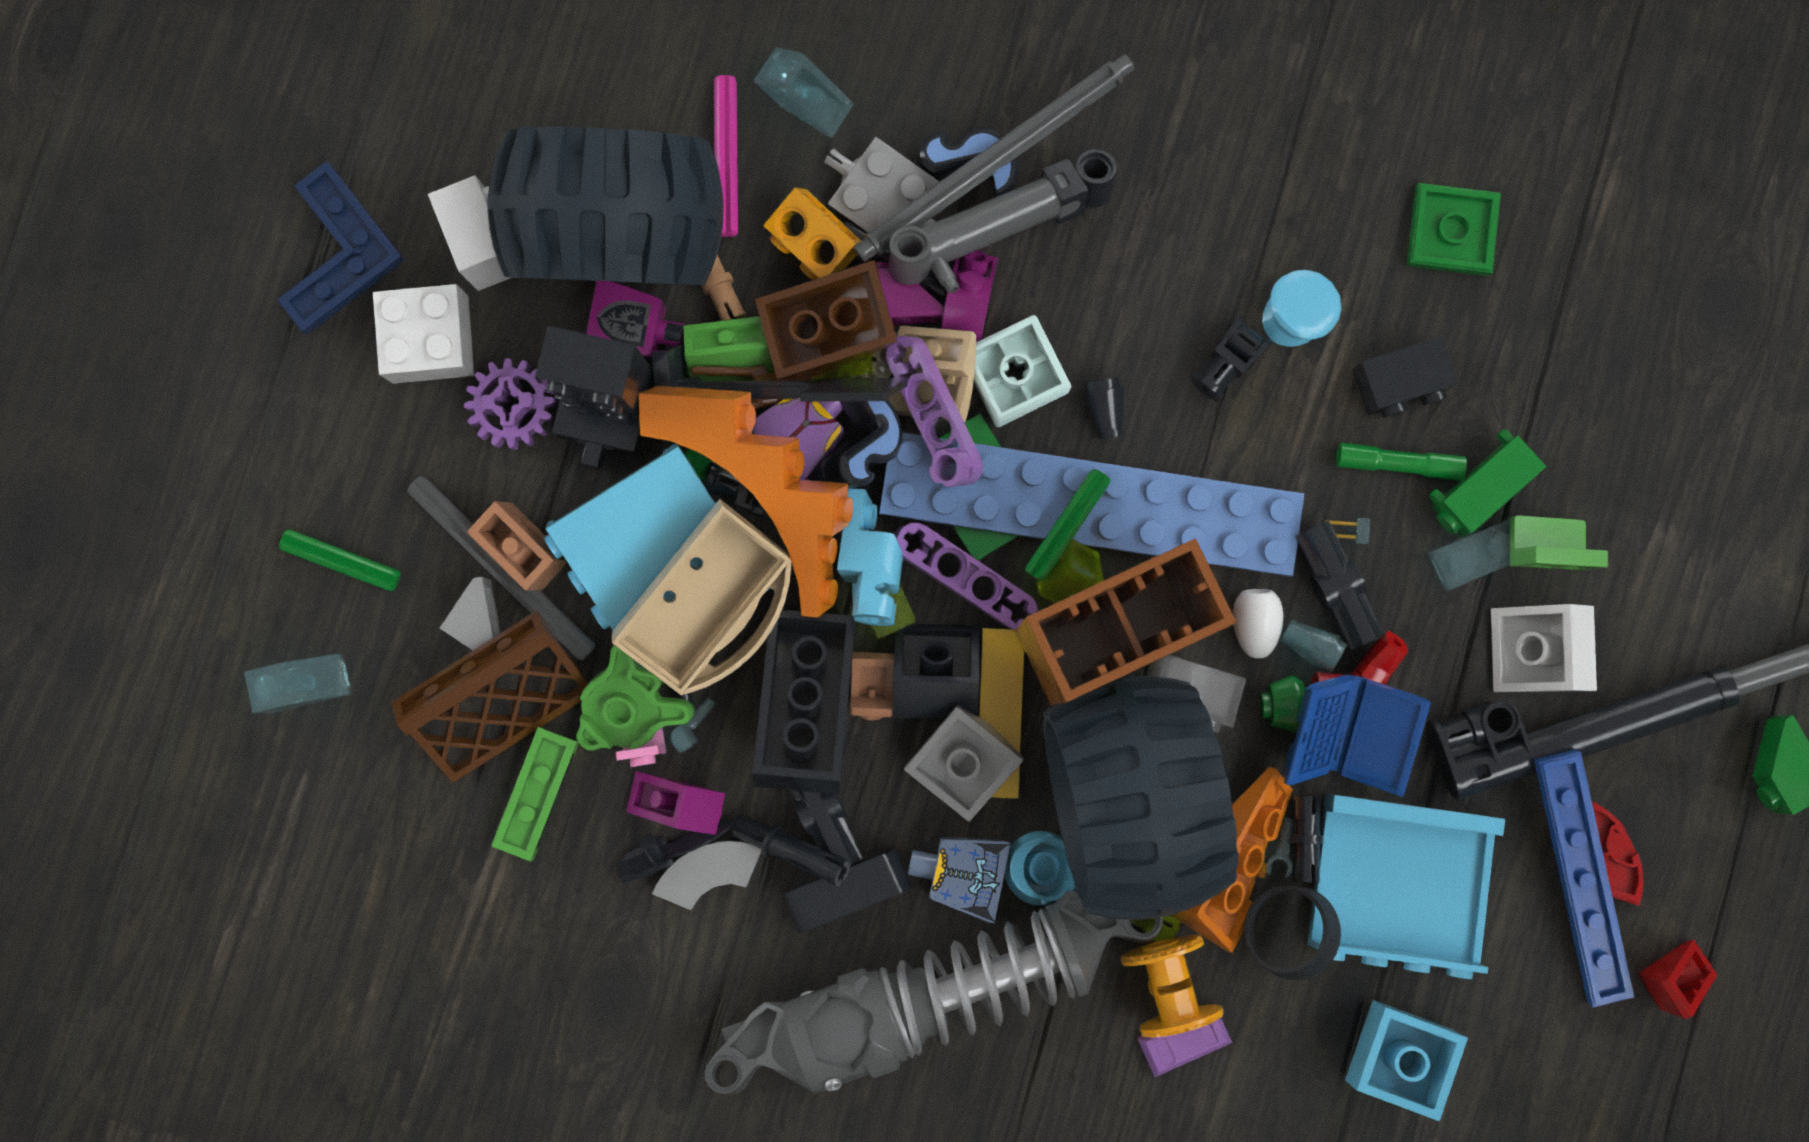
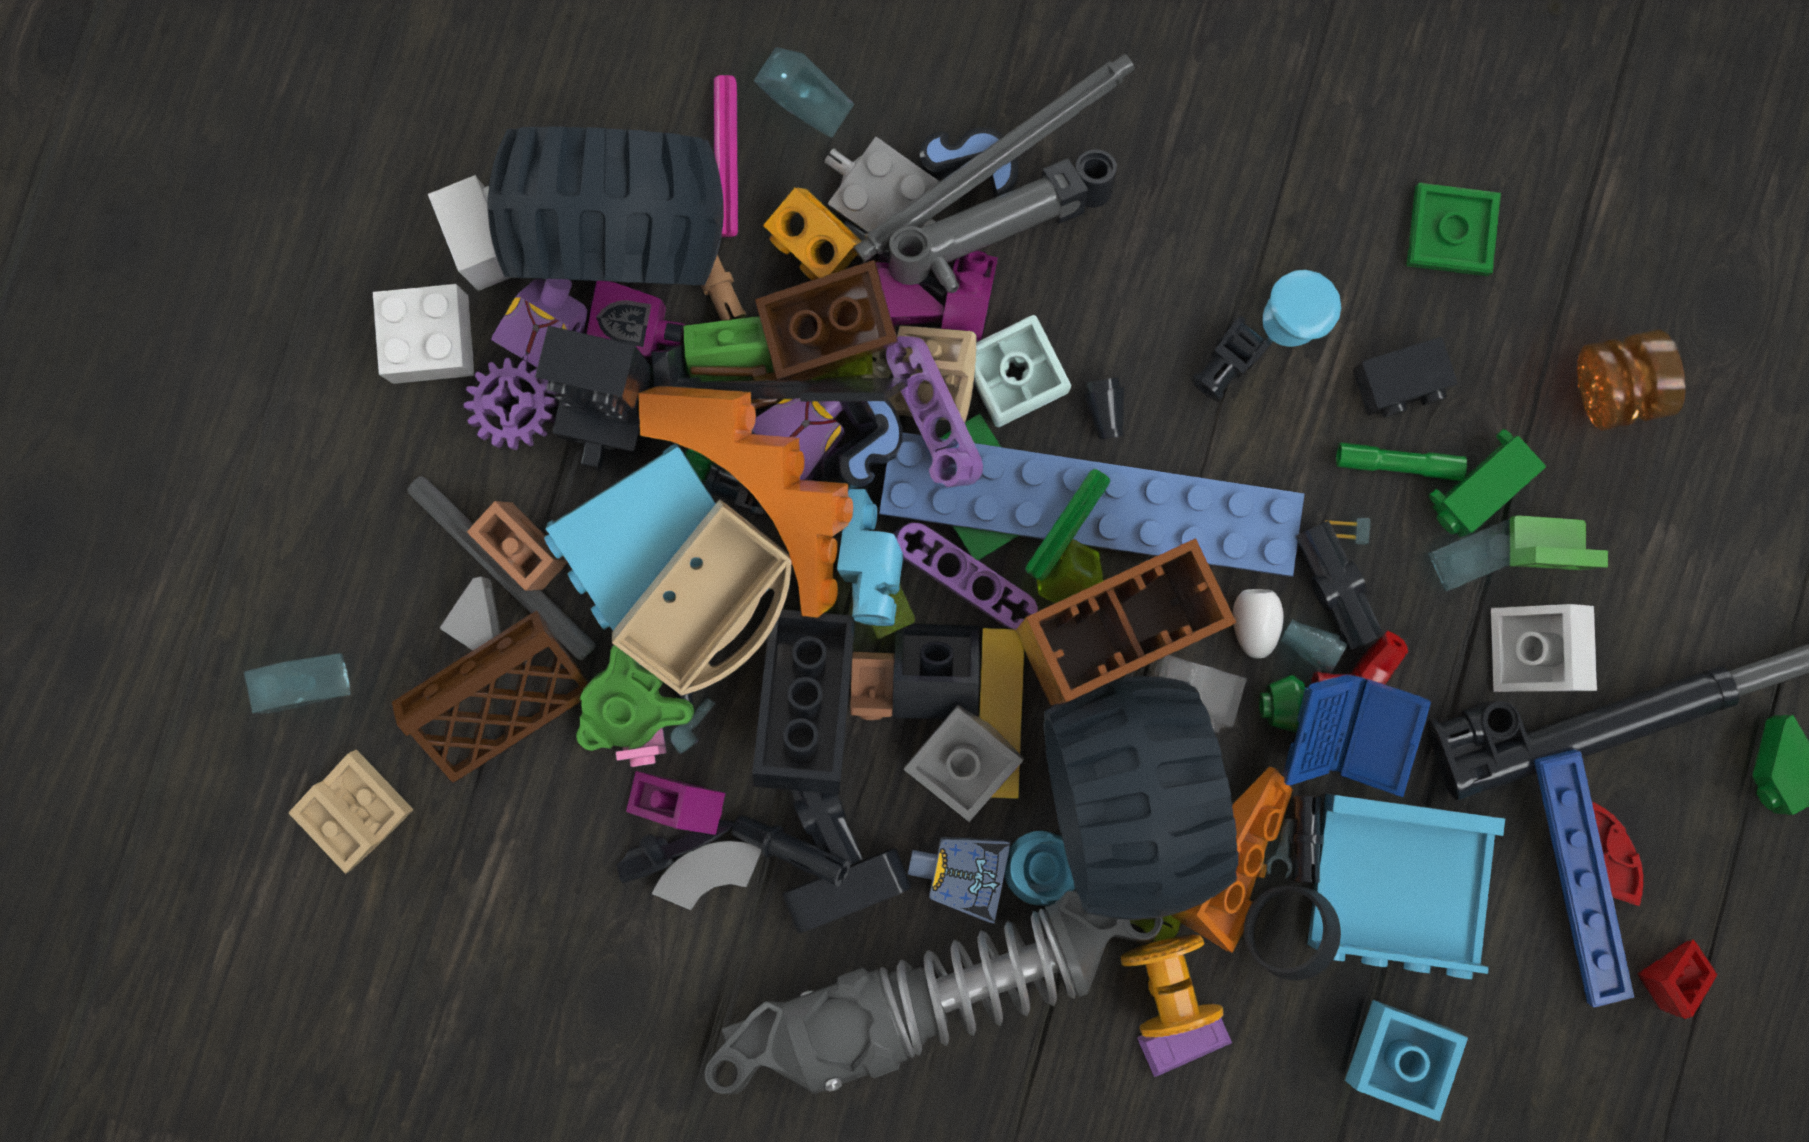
(339, 560): green axle -> none
(350, 811): none -> tan slope
(361, 263): dark blue plate -> none
(532, 311): none -> medium lavender torso
(535, 794): bright green plate -> none
(1631, 379): none -> clear orange wheel

